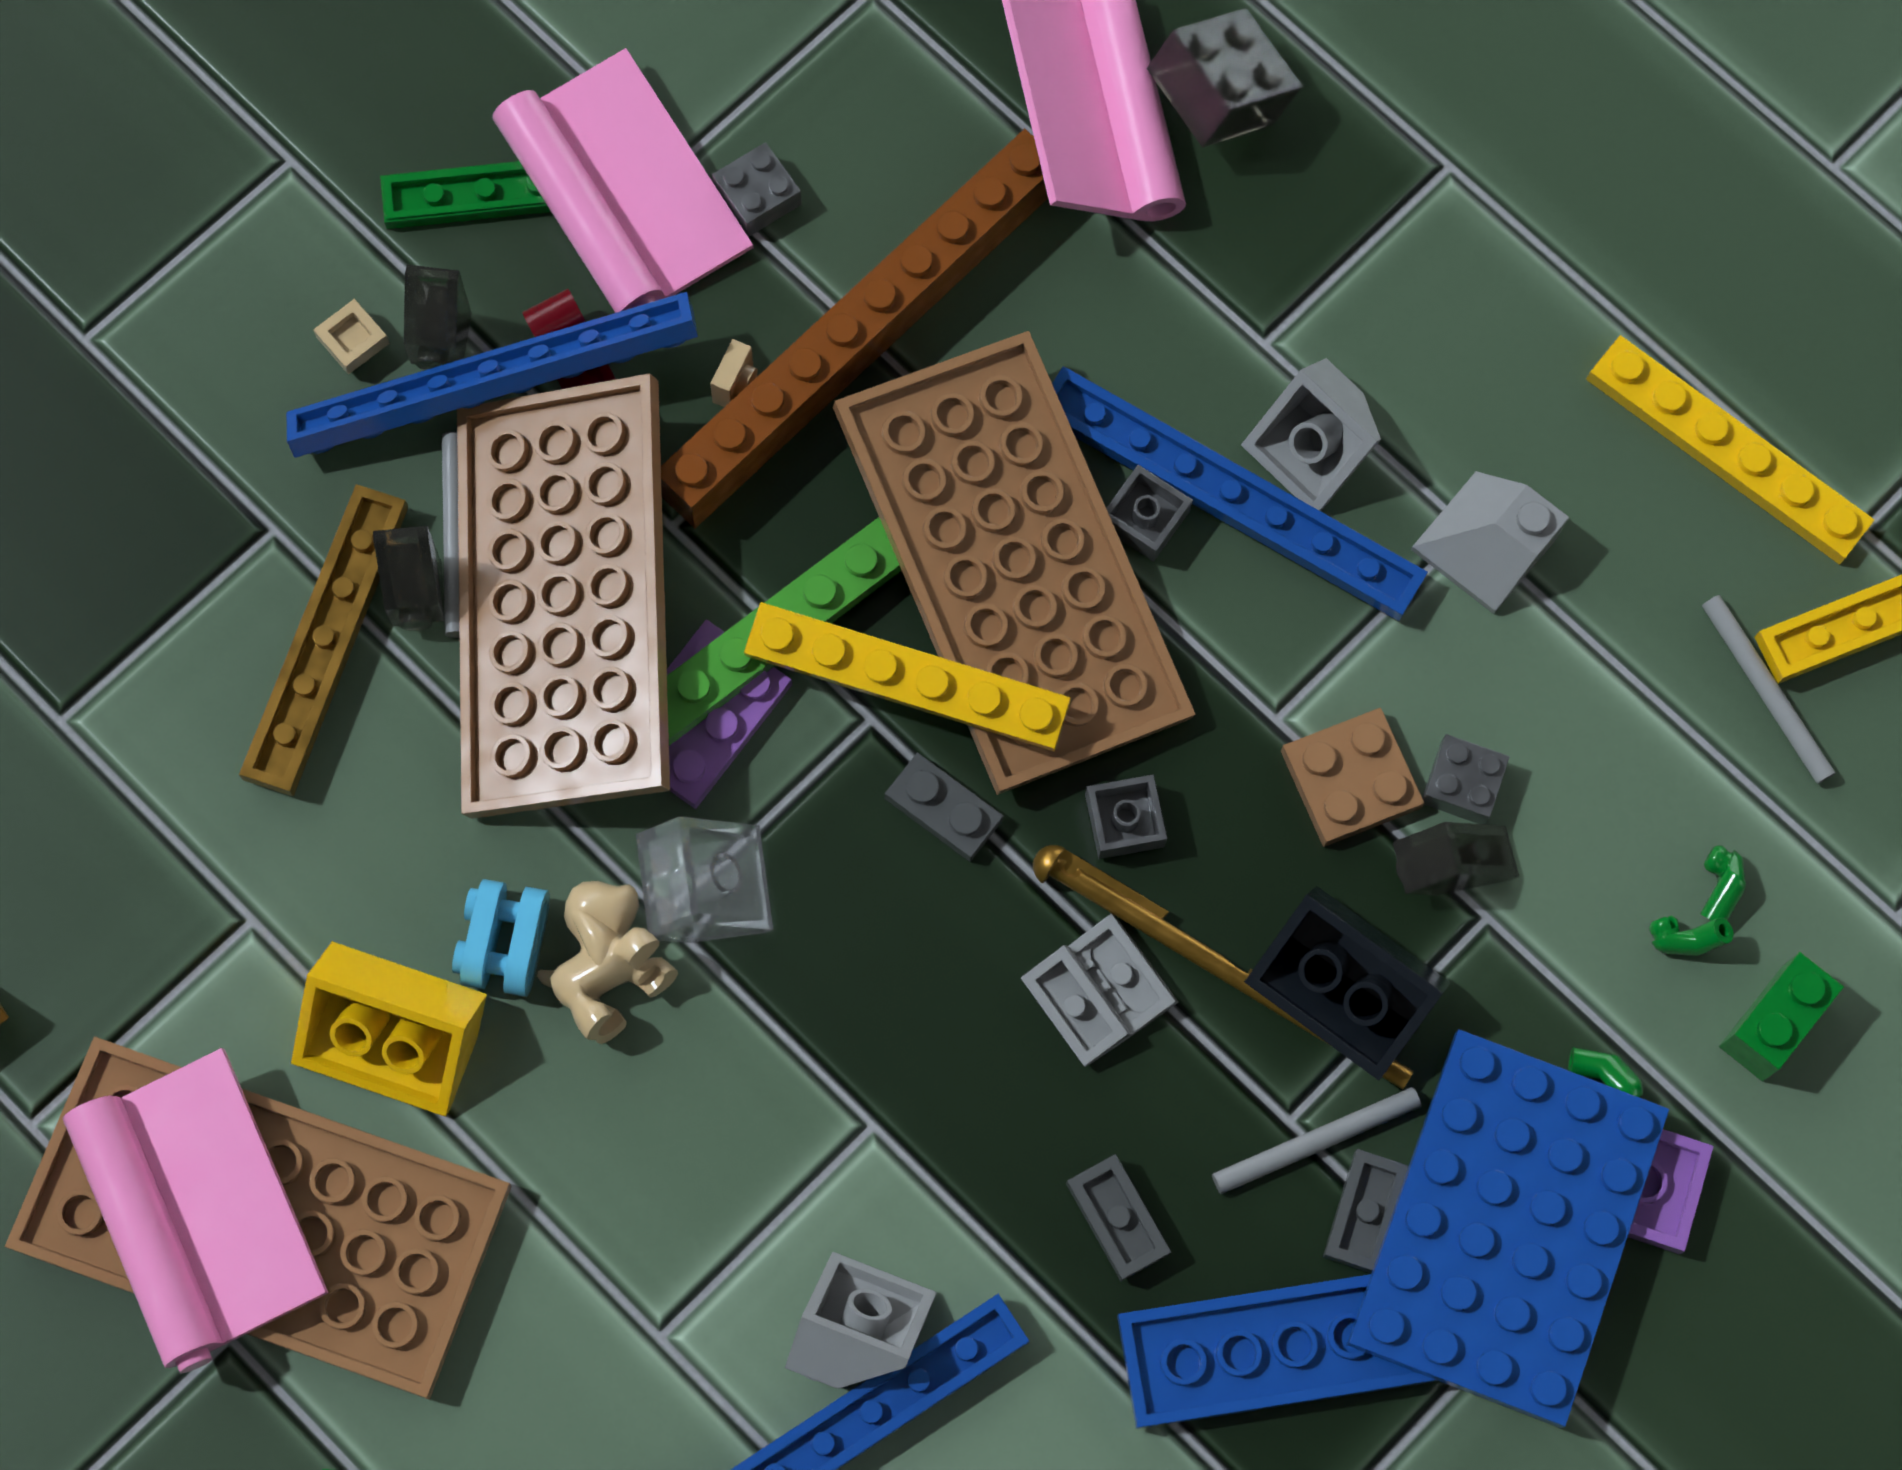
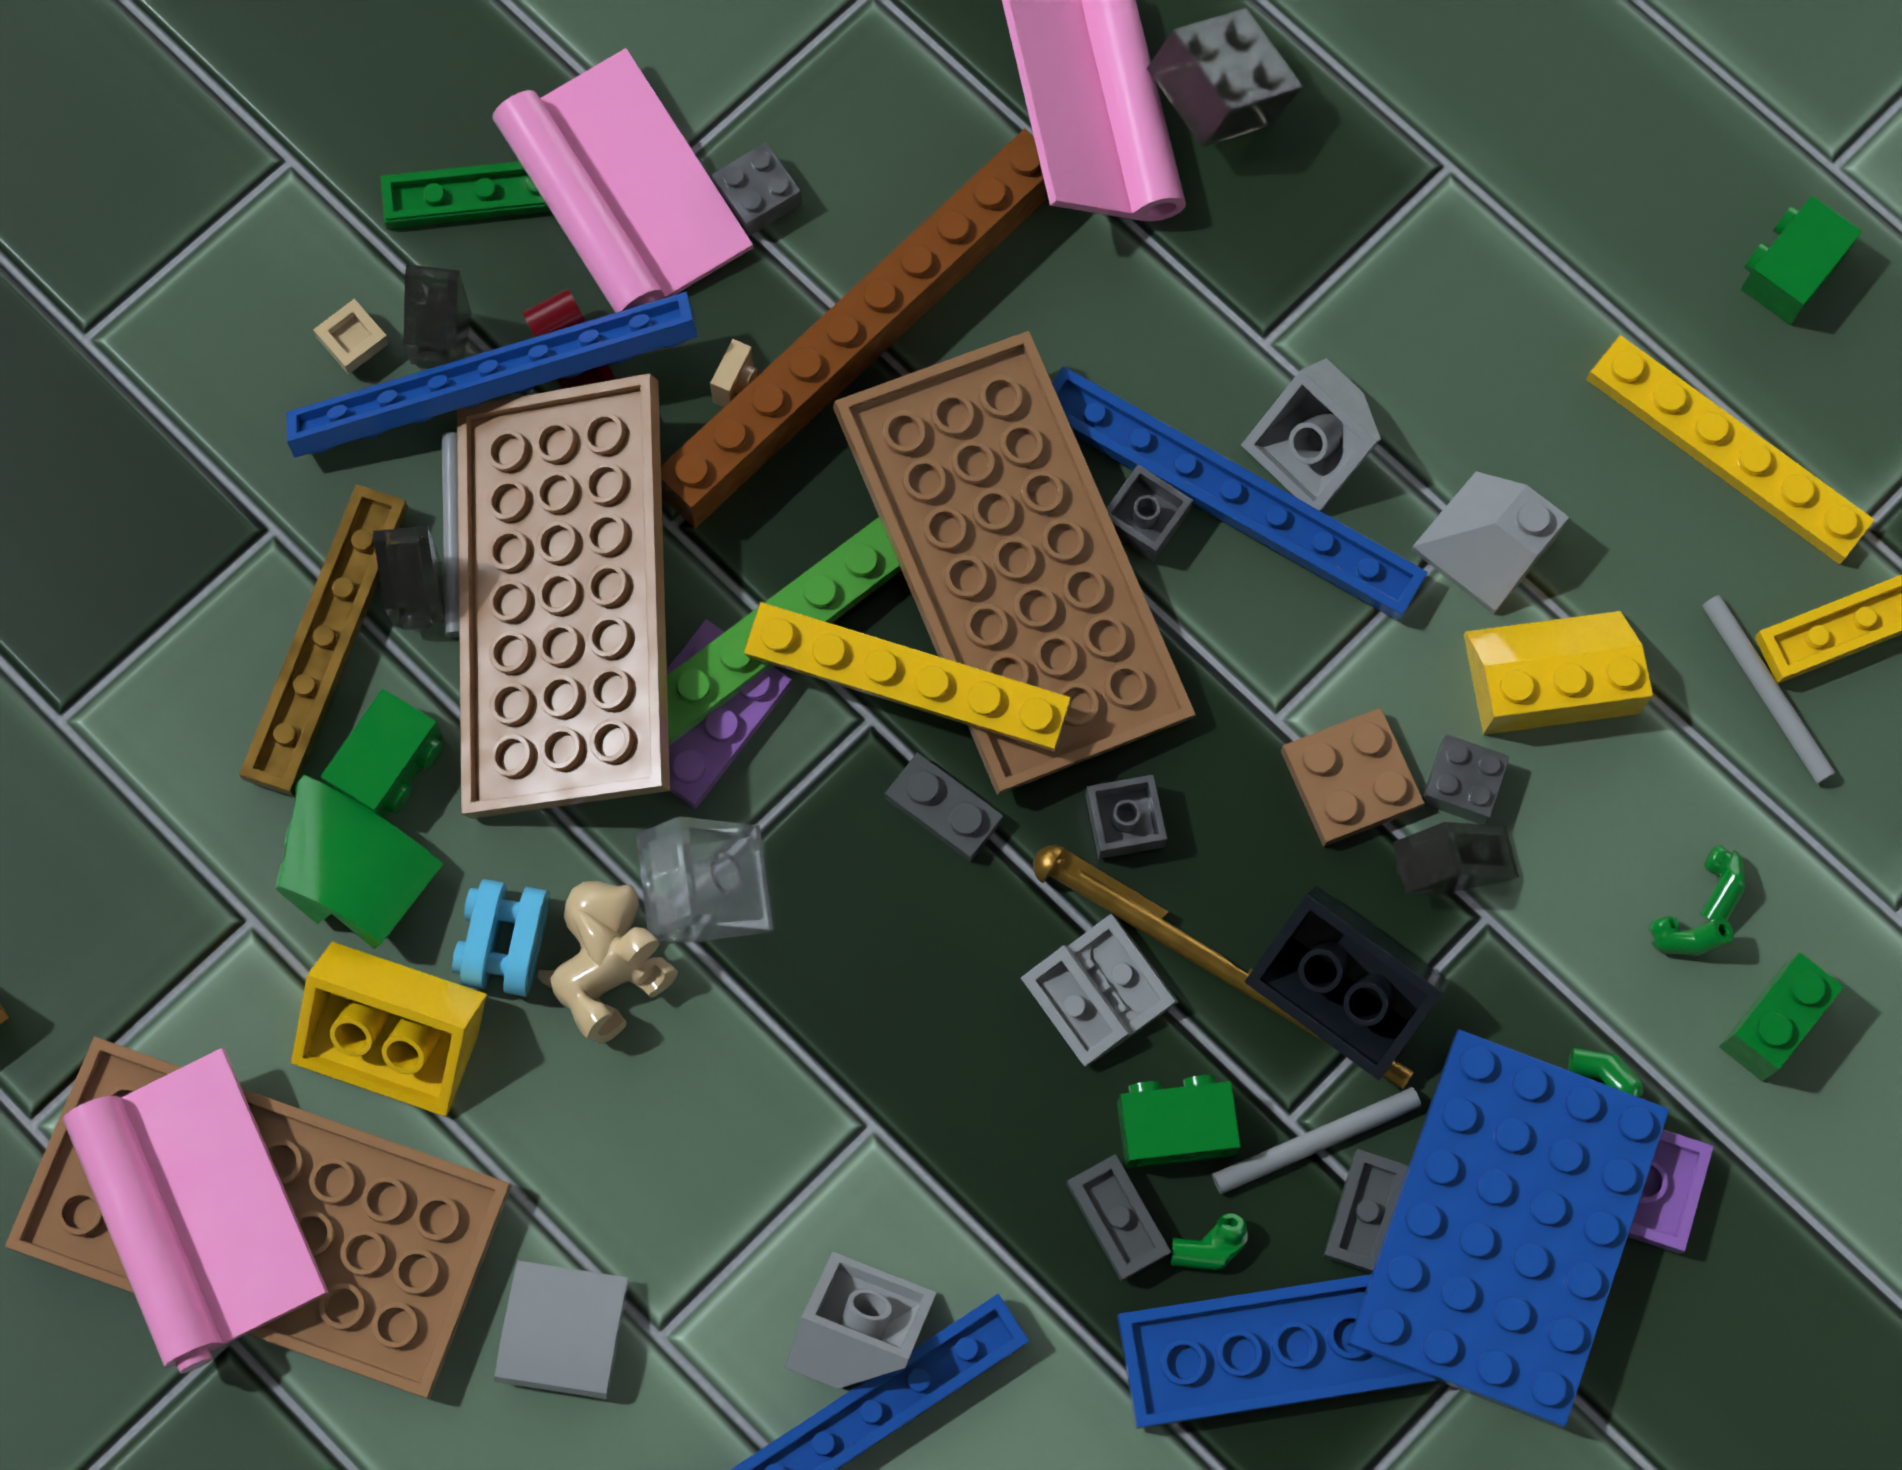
(350, 863): none -> green slope
(384, 755): none -> green brick
(561, 1329): none -> light grey slope
(1177, 1122): none -> green brick
(1215, 1249): none -> green arm
(1557, 672): none -> yellow slope
(1800, 259): none -> green brick

